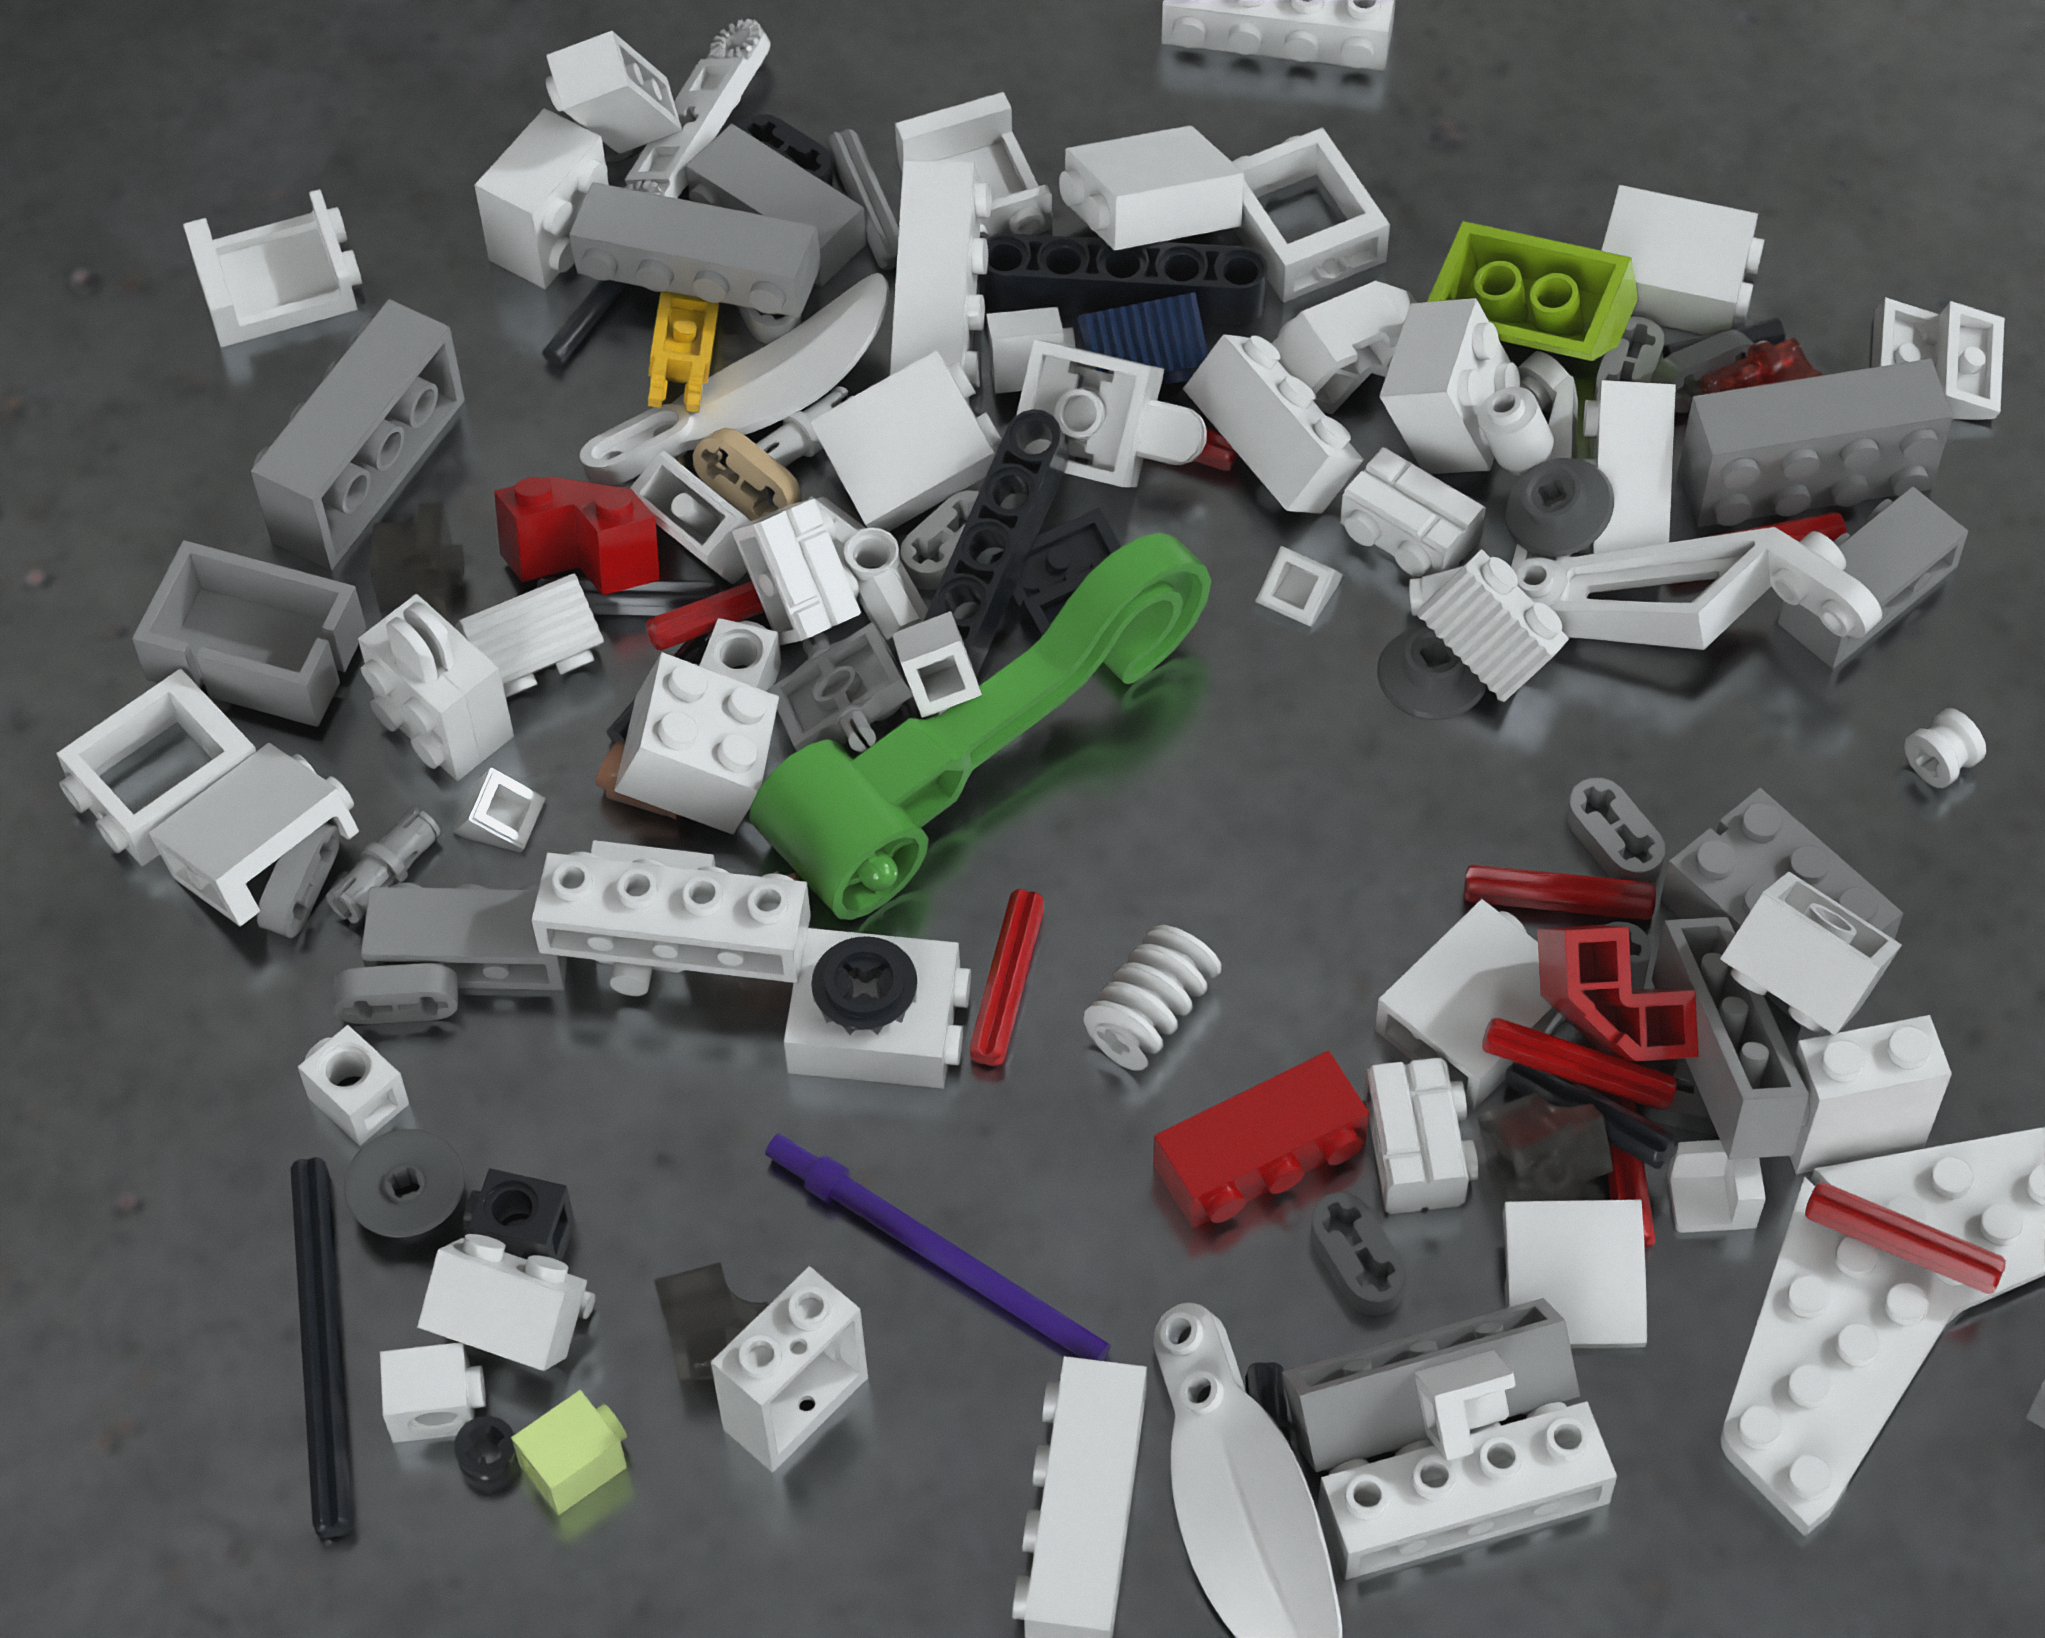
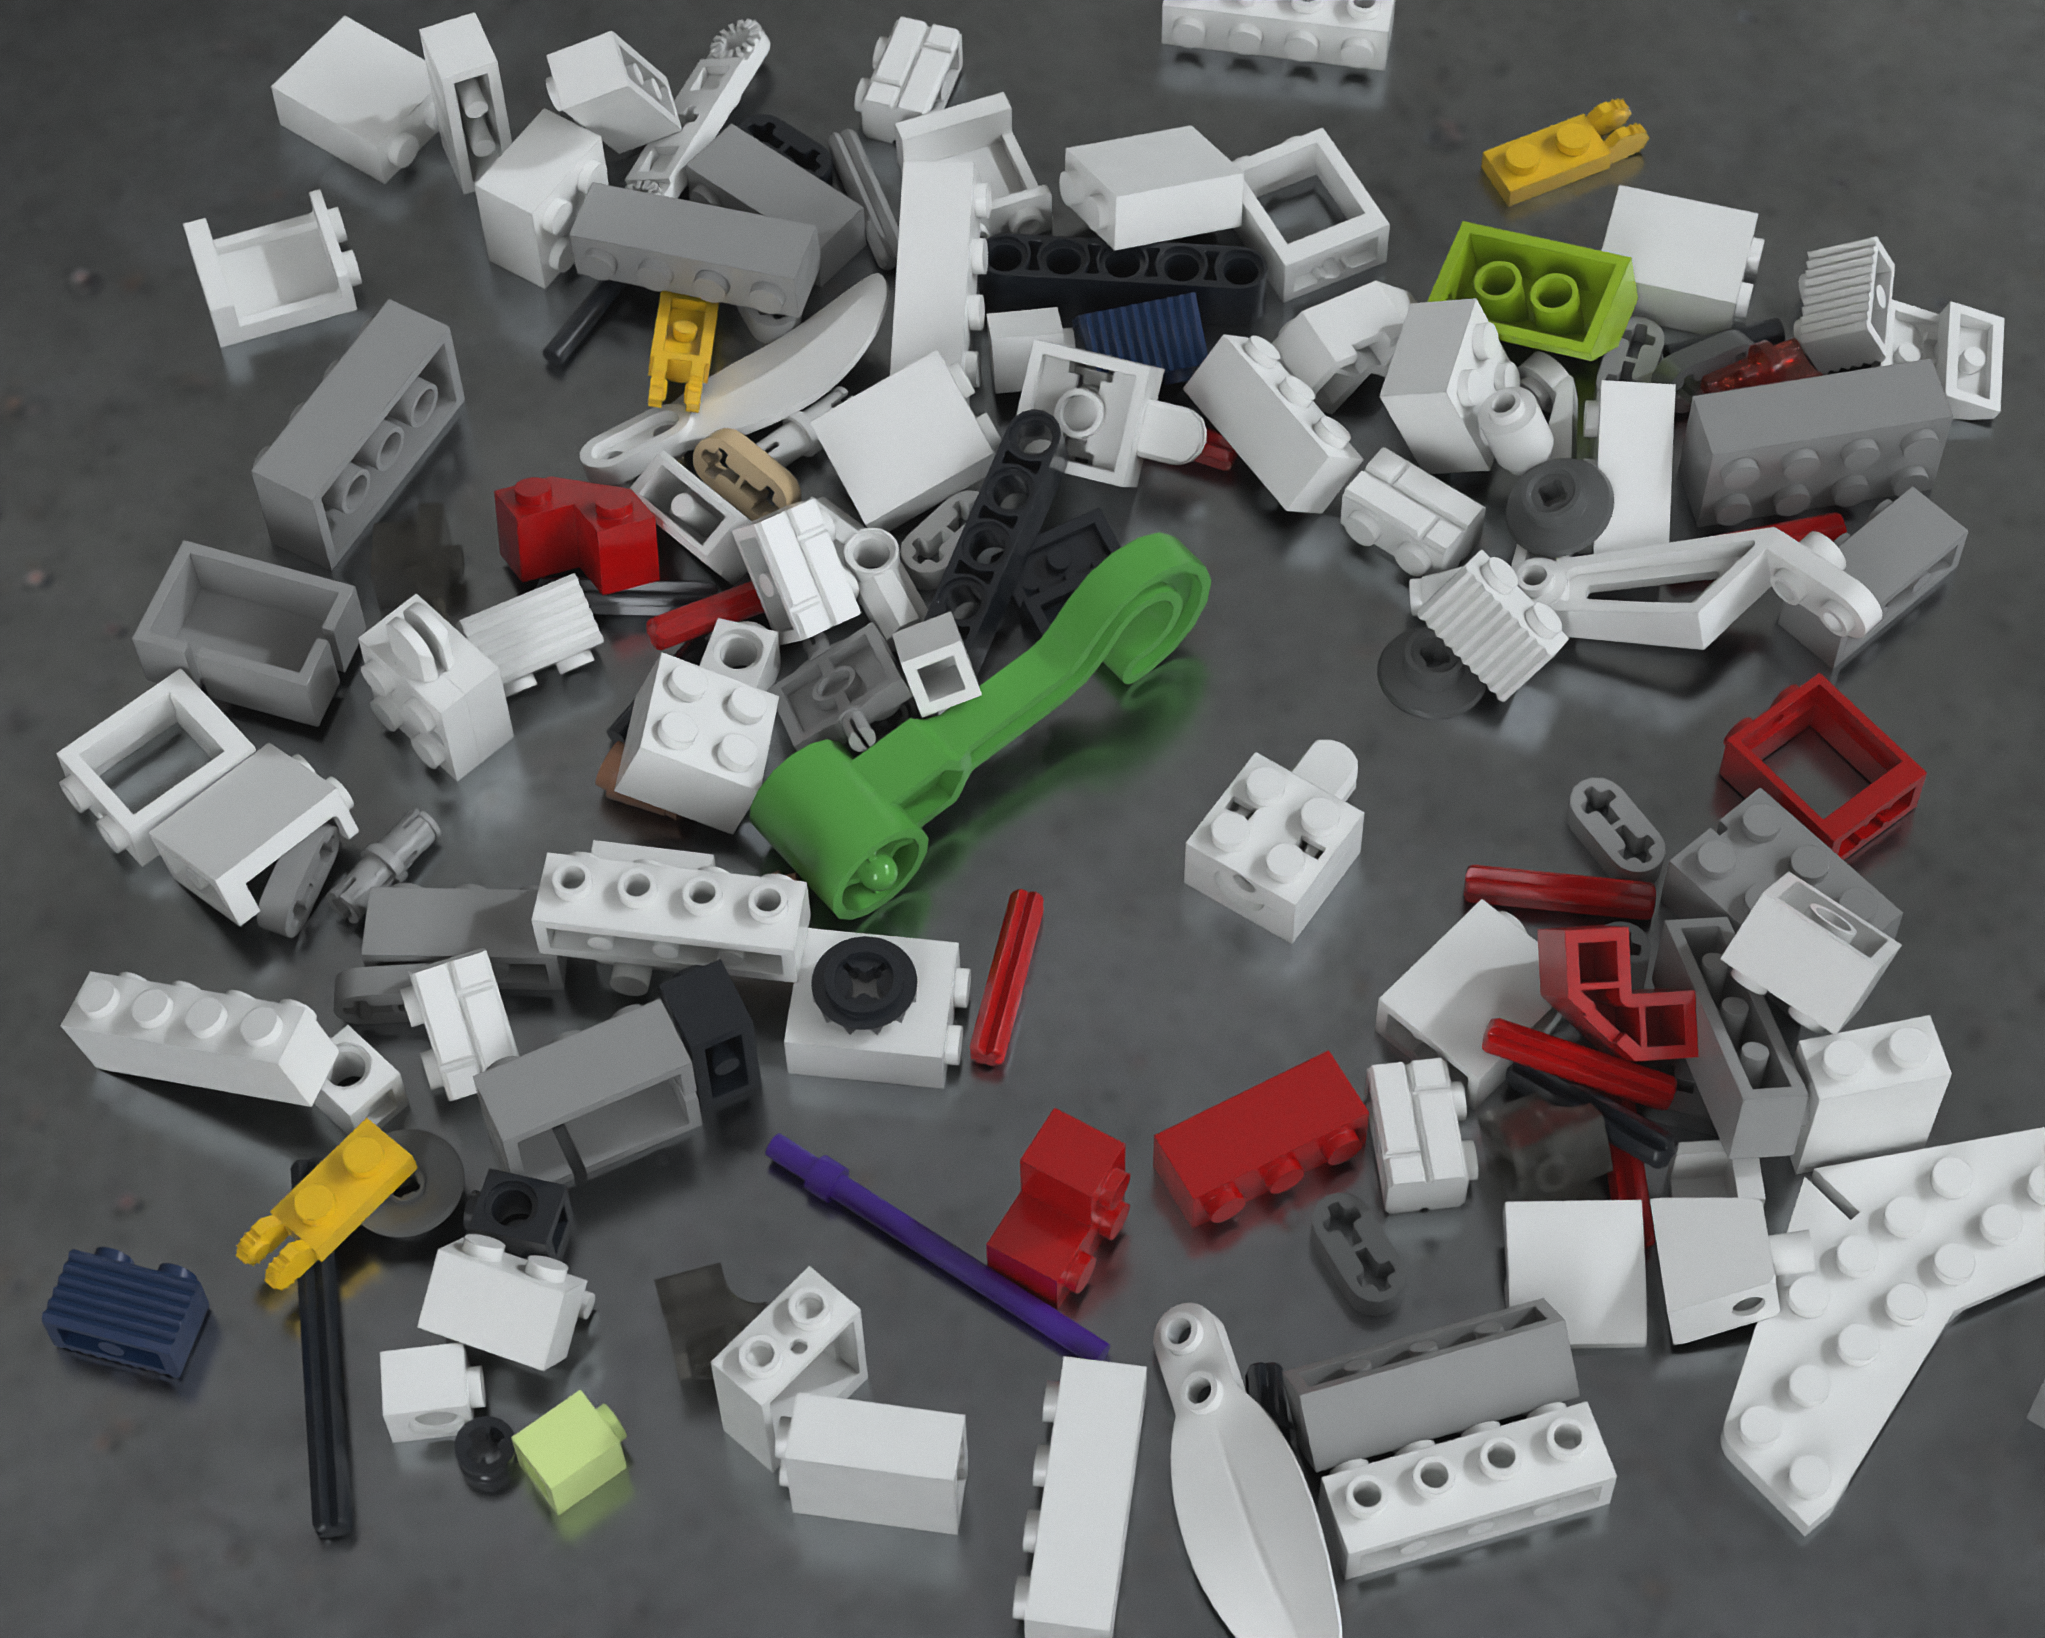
(126, 1310): none -> dark blue brick
(201, 1037): none -> white brick
(328, 1204): none -> yellow hinge
(359, 100): none -> white brick
(462, 1020): none -> white brick
(466, 96): none -> white brick
(499, 812): white slope -> none
(608, 1086): none -> light grey piece
(713, 1031): none -> black brick
(874, 1462): none -> white brick
(910, 78): none -> white brick
(1066, 1206): none -> red brick
(1148, 993): white piece -> none
(1279, 838): none -> white brick
(1298, 586): white slope -> none
(1462, 1398): white panel -> none
(1563, 152): none -> yellow hinge
(1722, 1263): none -> white torso
(1819, 704): none -> red window
(1846, 305): none -> white brick
(1905, 1237): red axle -> none
(1945, 748): white wheel -> none

